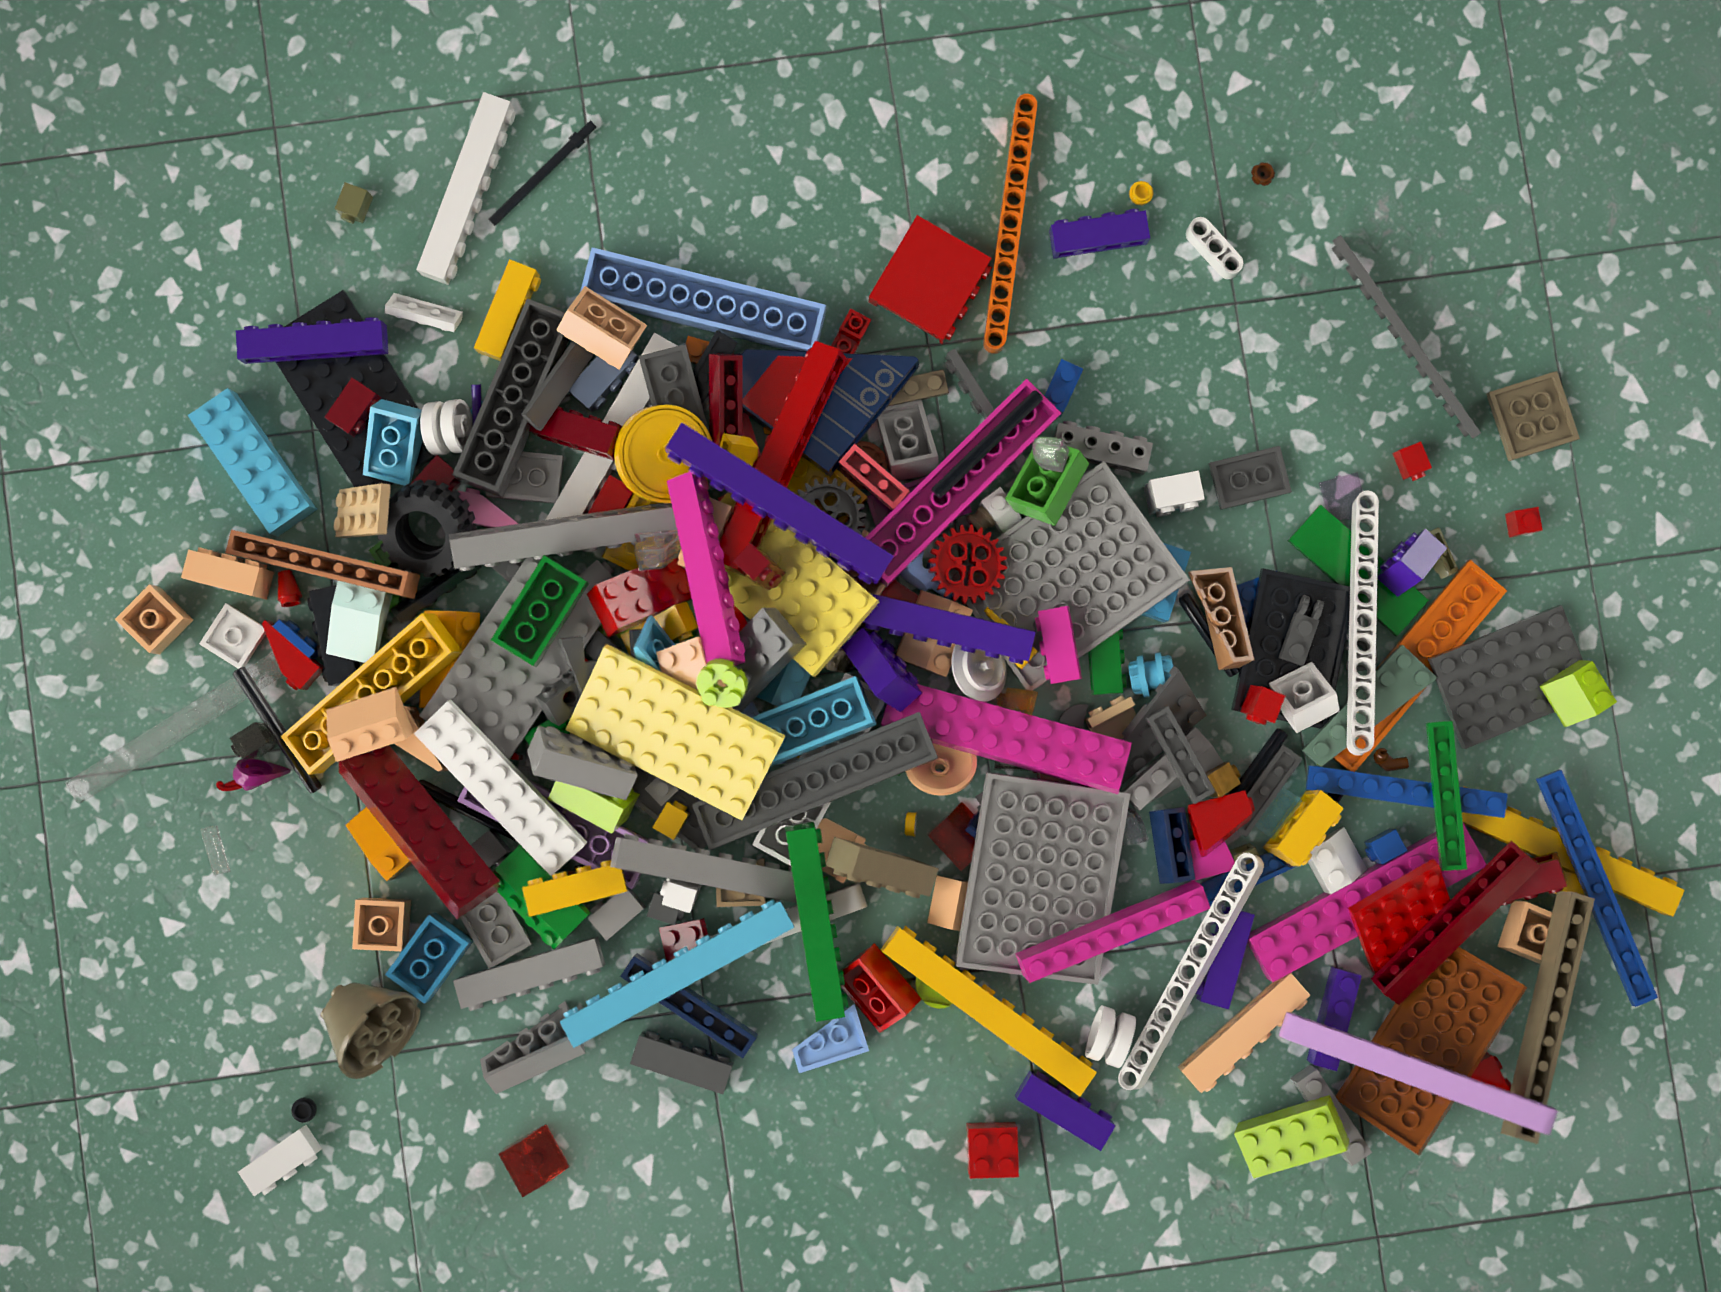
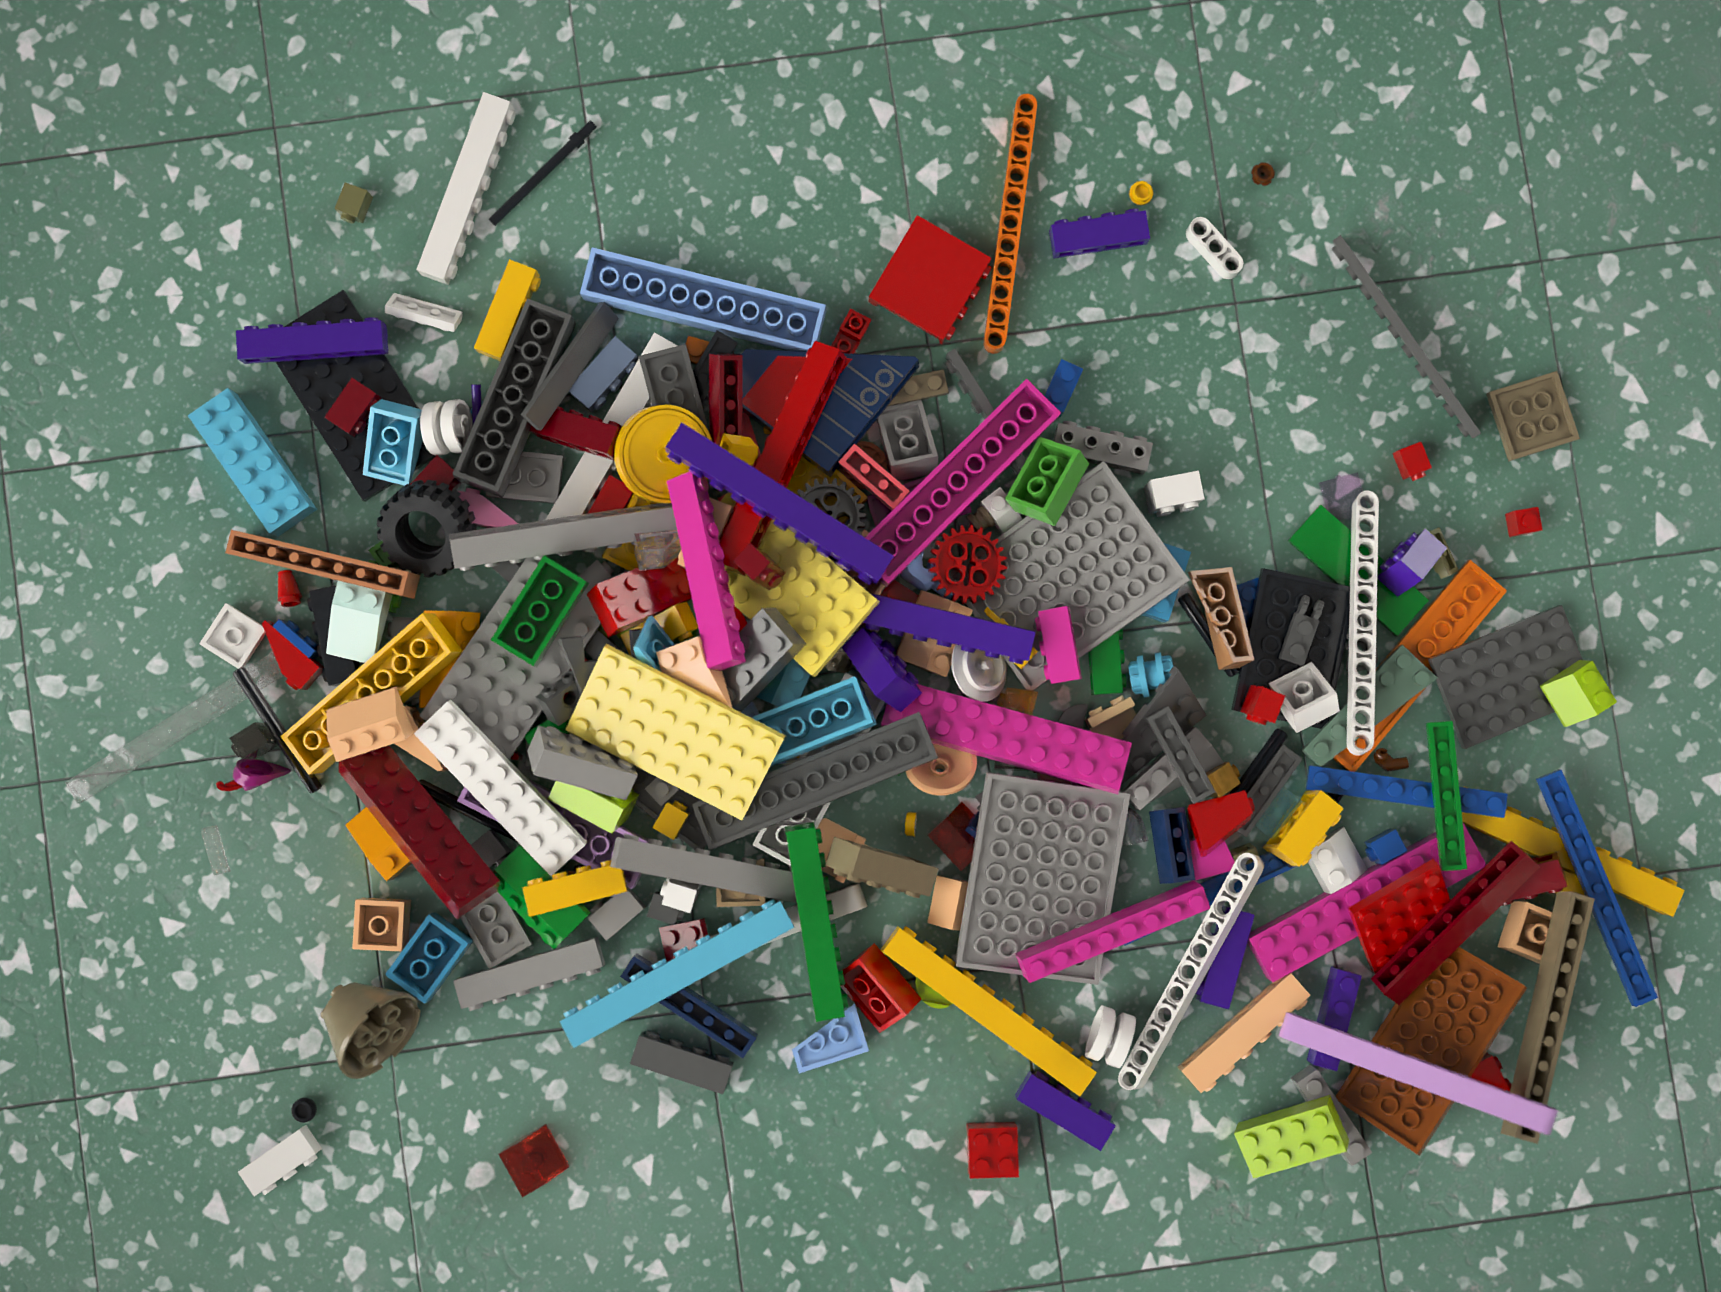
(154, 619): light nougat brick -> none
(228, 572): light nougat brick -> none
(362, 511): tan plate -> none
(428, 594): black plate -> none
(530, 1053): light grey wedge -> none
(601, 327): light nougat slope -> none
(721, 696): plate -> none
(987, 444): black axle -> none
(1050, 453): clear brick -> none
(1250, 477): dark grey plate -> none

